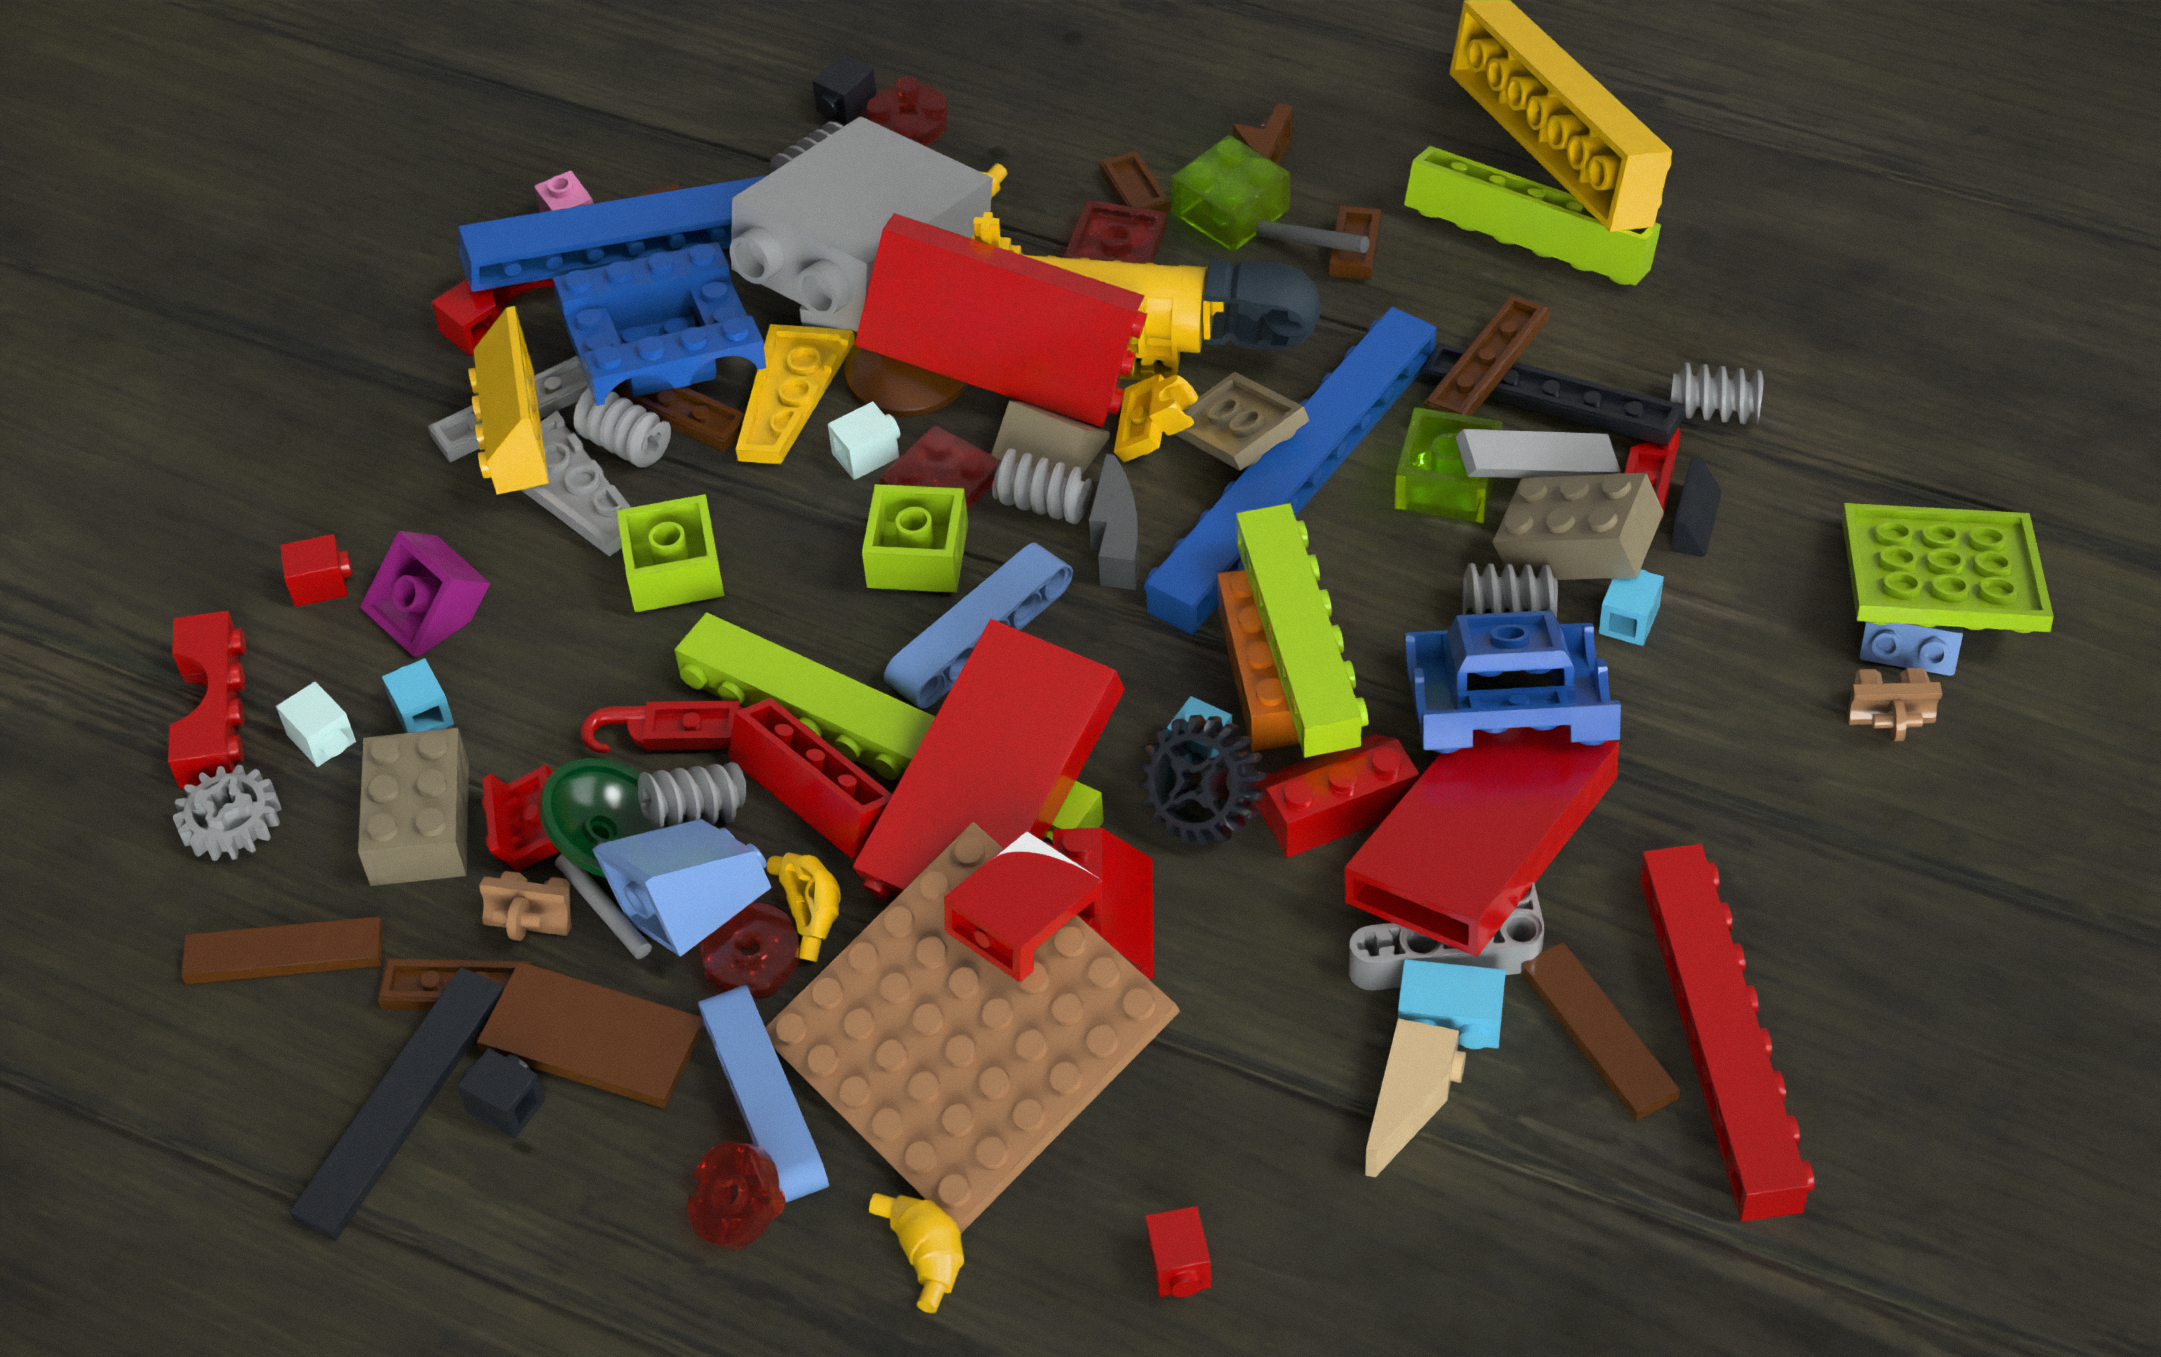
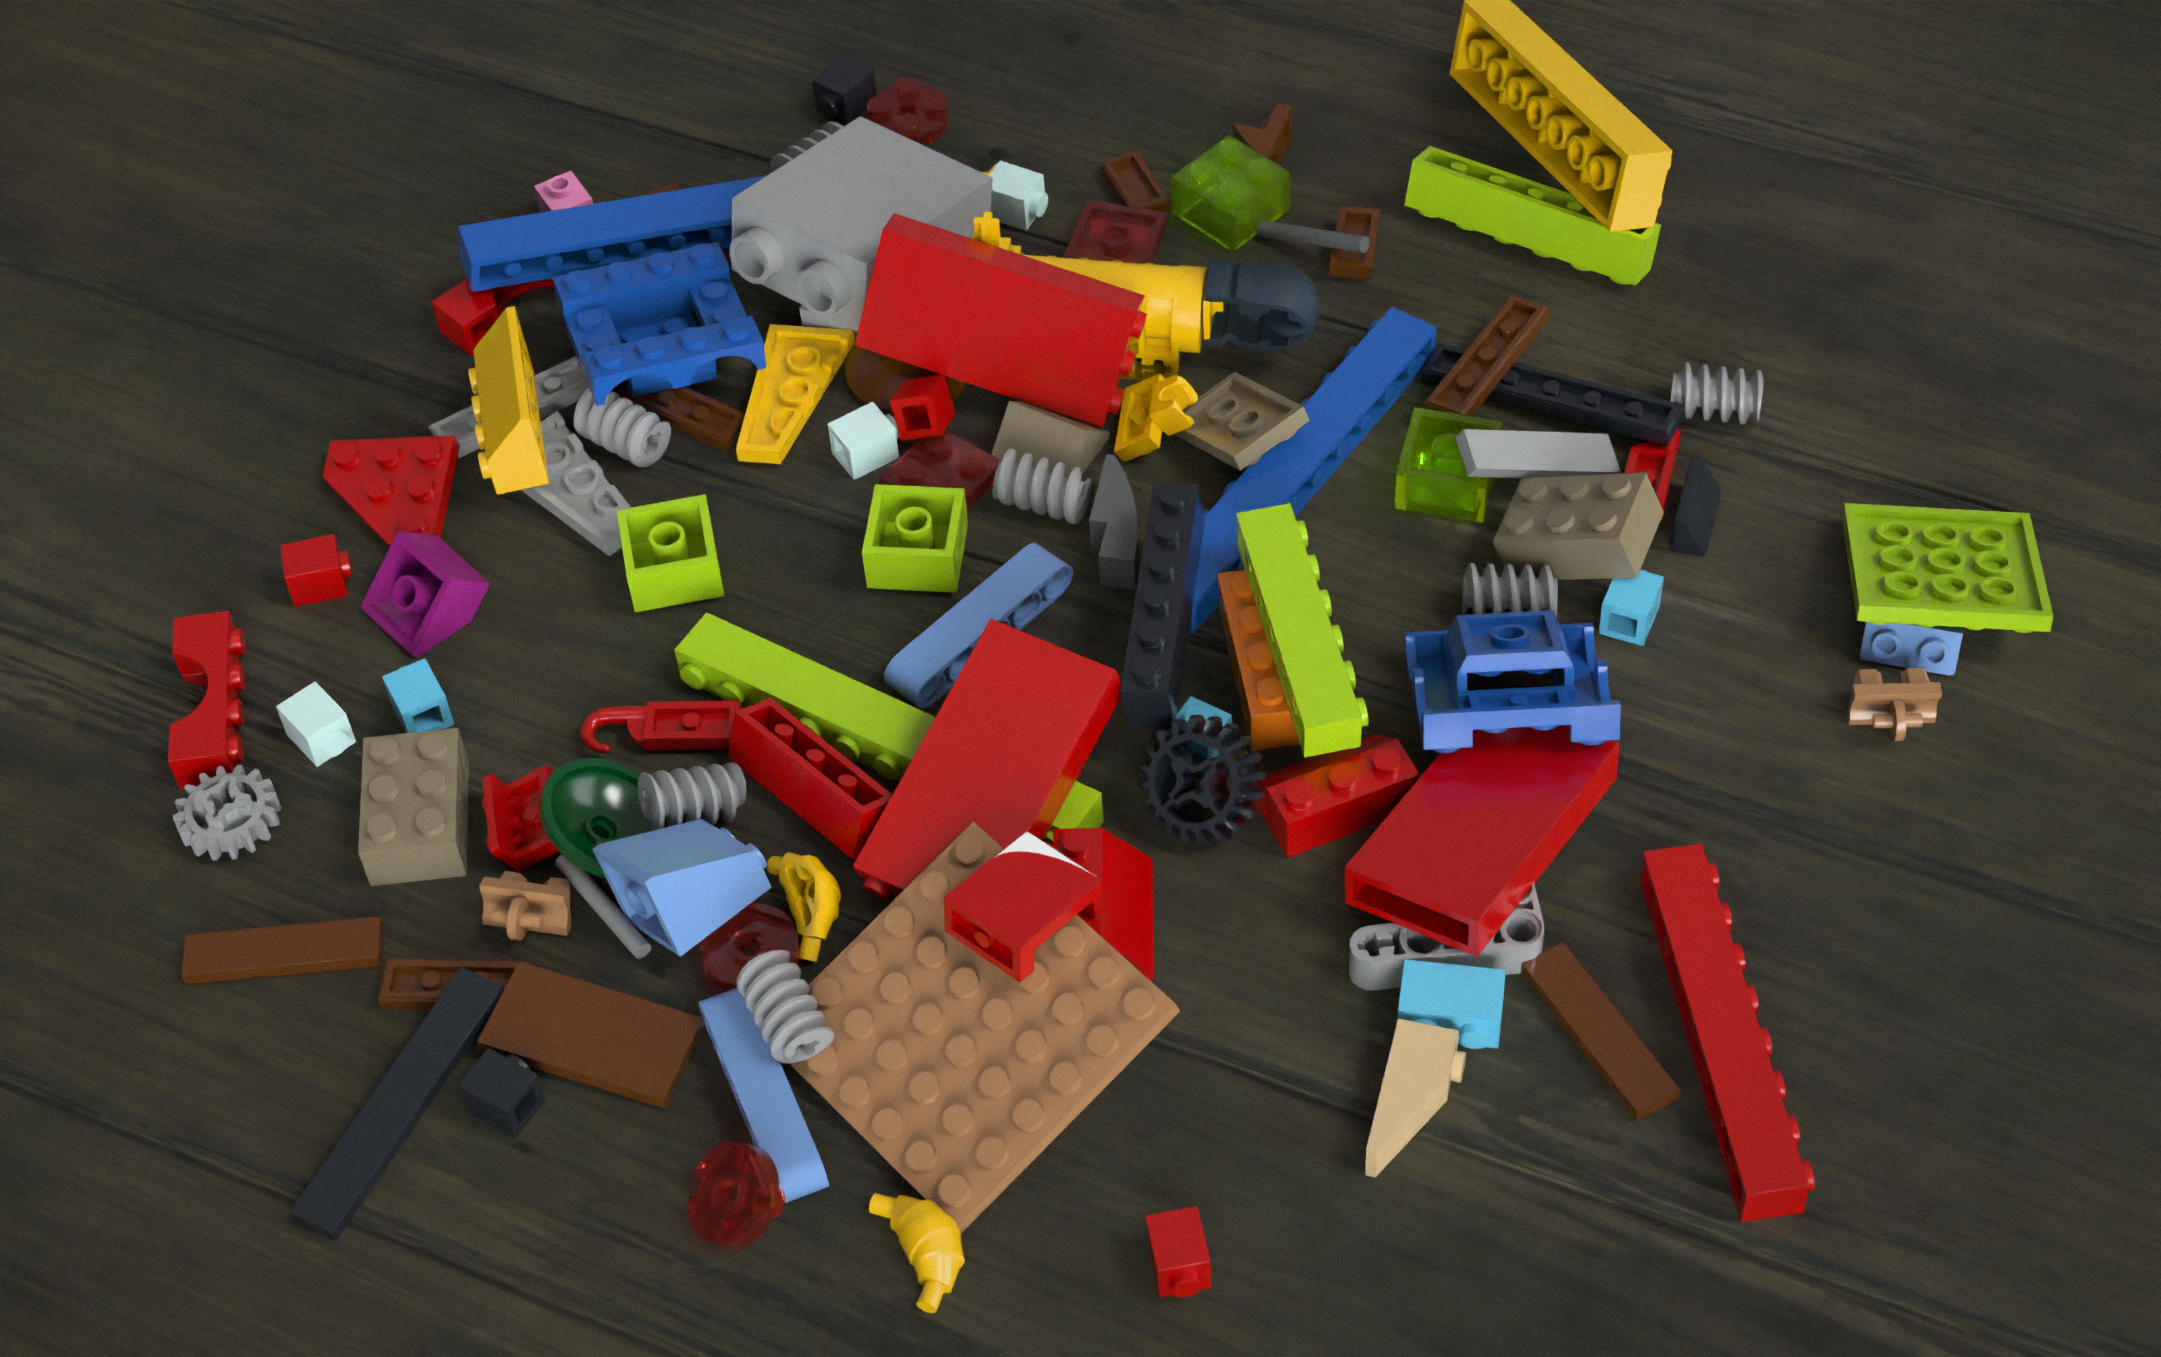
(394, 481): none -> red plate
(783, 1007): none -> light grey piece
(922, 407): none -> red brick
(1017, 195): none -> light aqua brick
(1162, 607): none -> black brick

